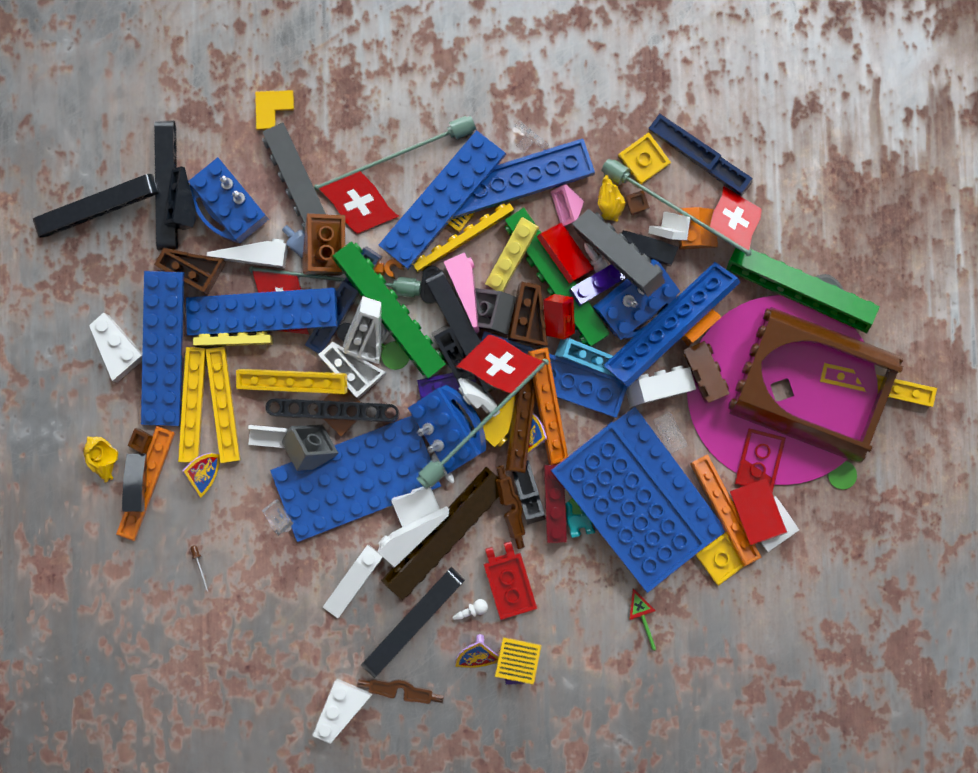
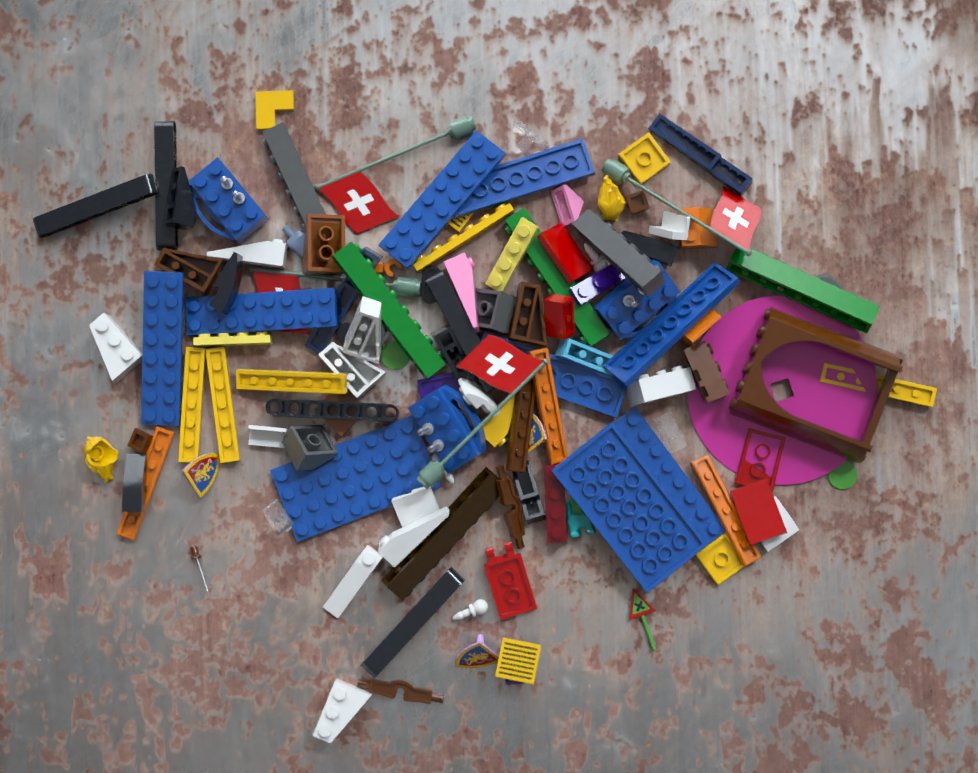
(228, 284): none -> black slope

